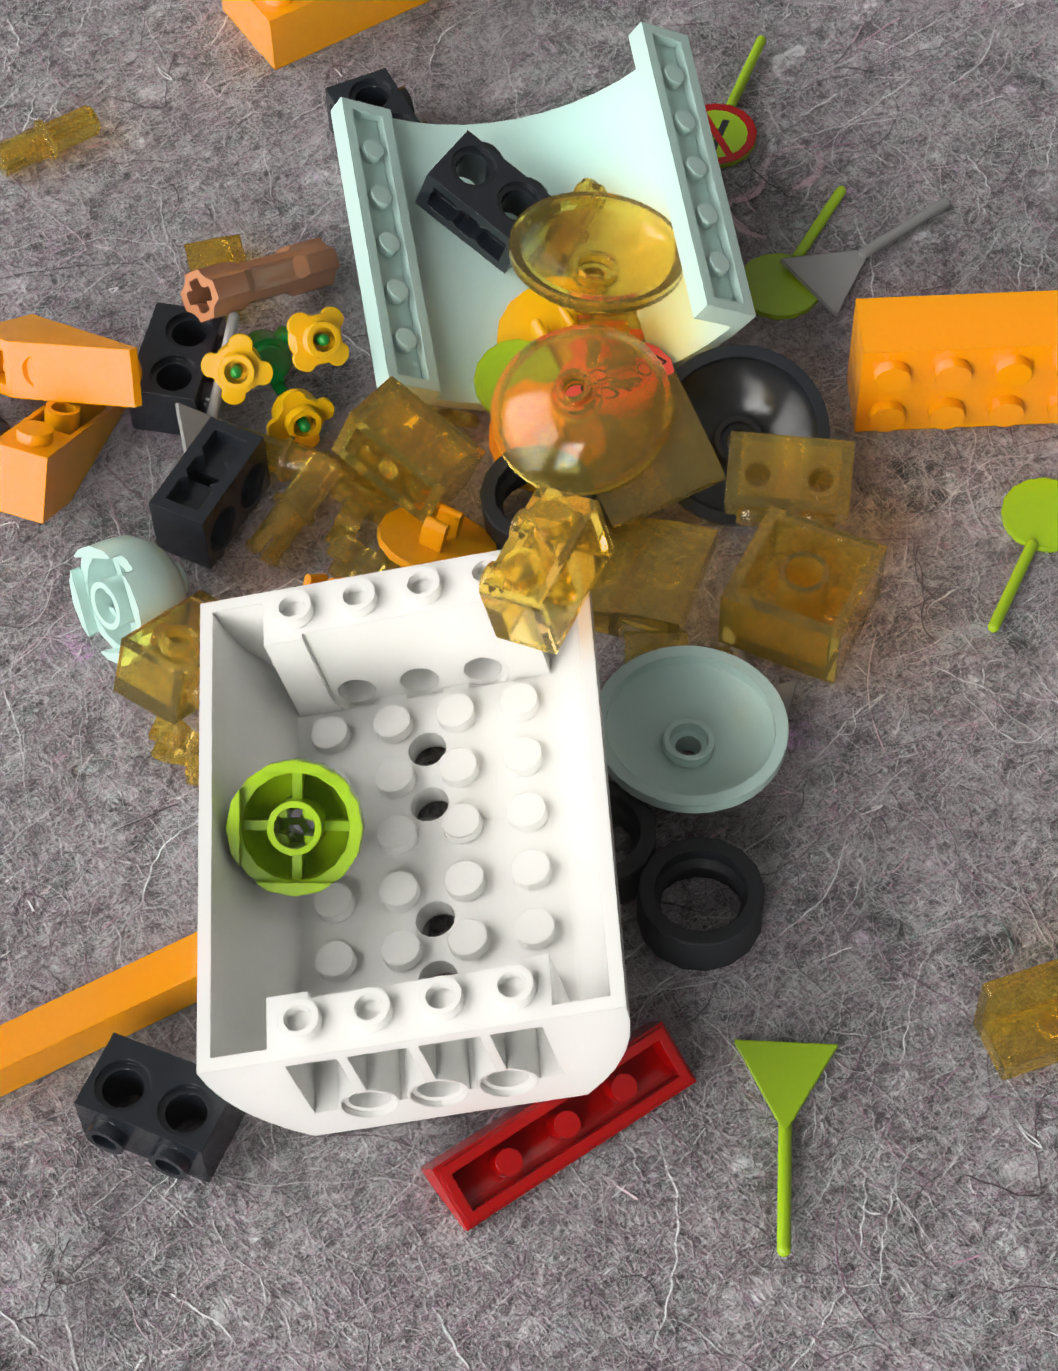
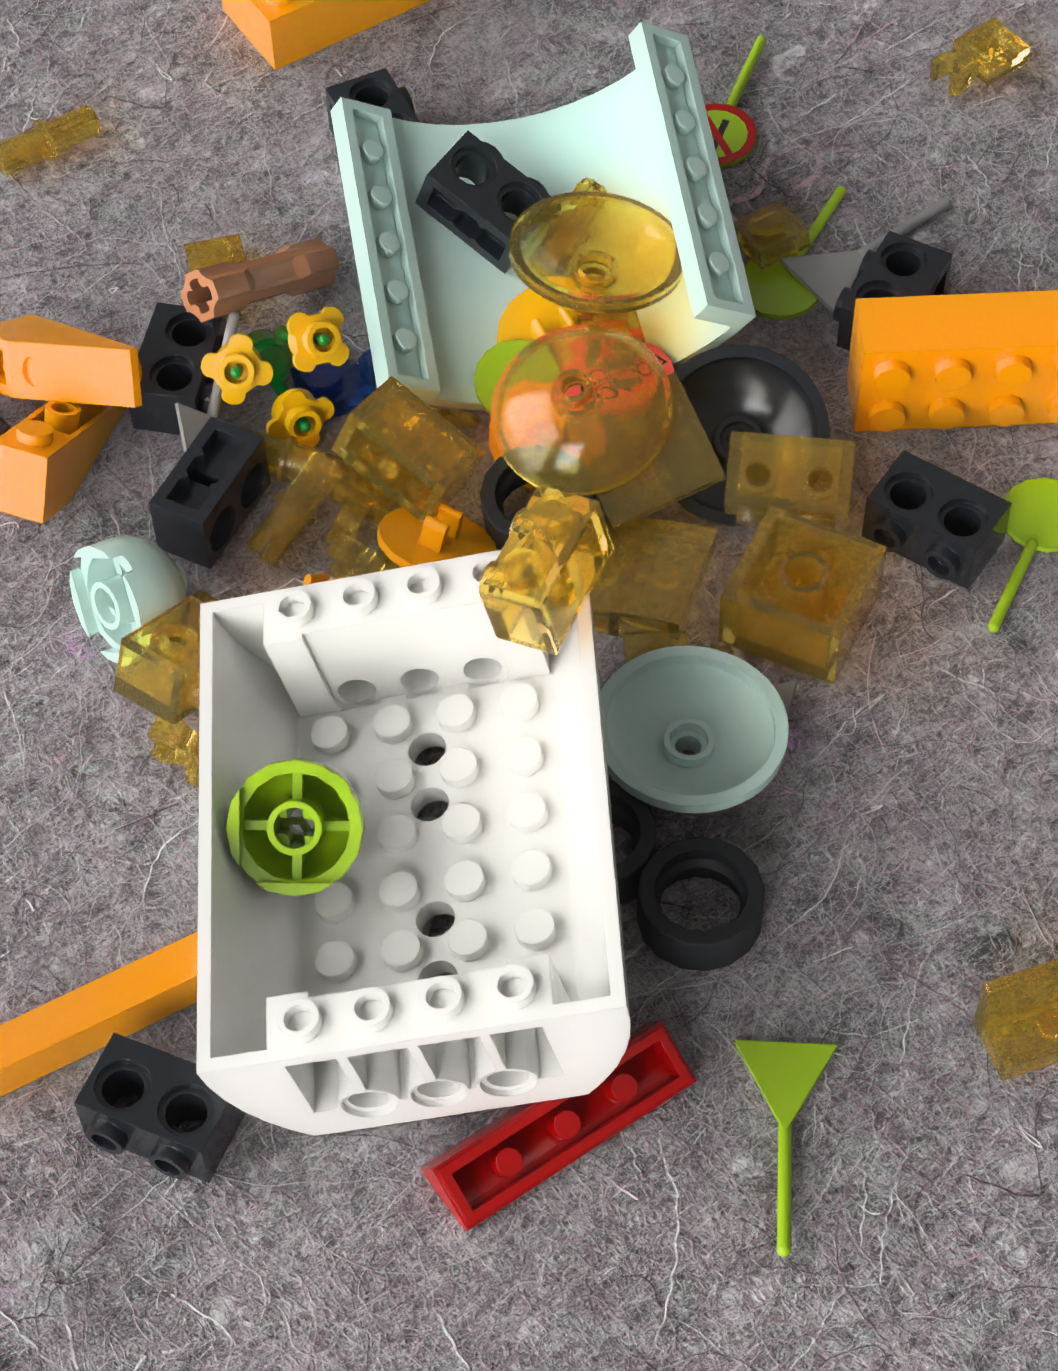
(340, 383): none -> clear blue plate
(771, 234): none -> clear yellow plate
(894, 270): none -> black brick
(936, 519): none -> black brick
(983, 53): none -> clear yellow plate

